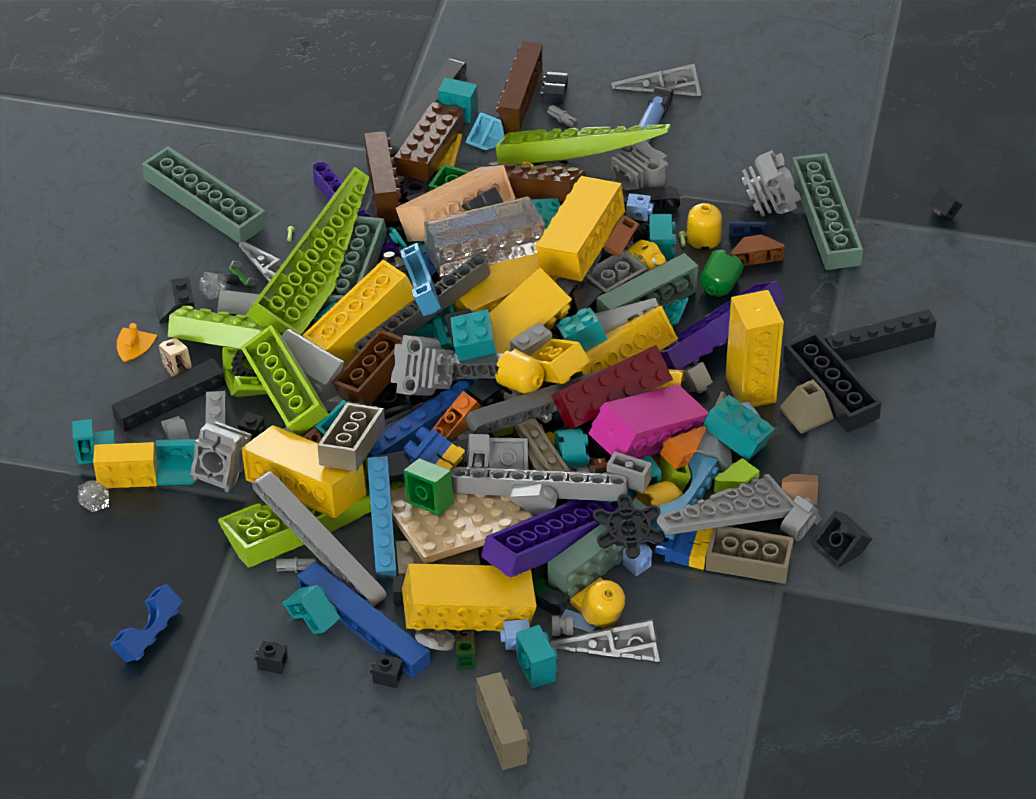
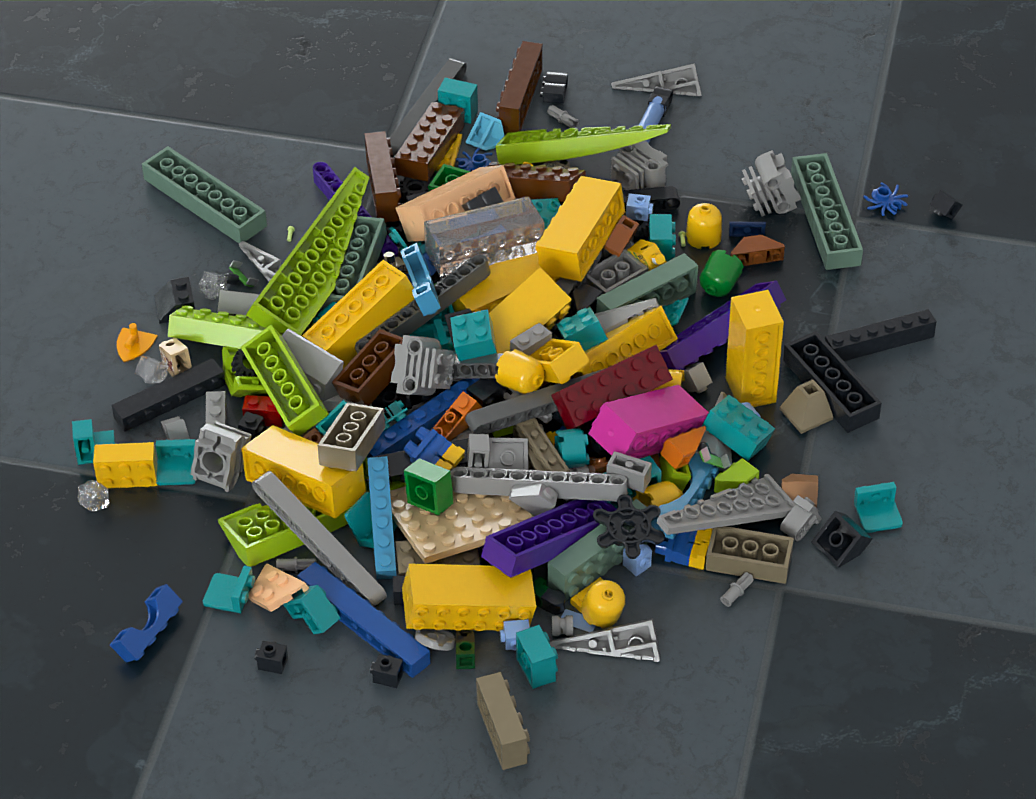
(151, 370): none -> clear brick
(229, 591): none -> teal bracket
(264, 407): none -> red brick
(274, 588): none -> light nougat wing
(360, 521): none -> teal bracket
(396, 408): none -> teal hinge
(477, 160): none -> blue animal
(707, 457): none -> piece
(736, 589): none -> light grey axle
(877, 507): none -> teal bracket
(884, 197): none -> blue animal

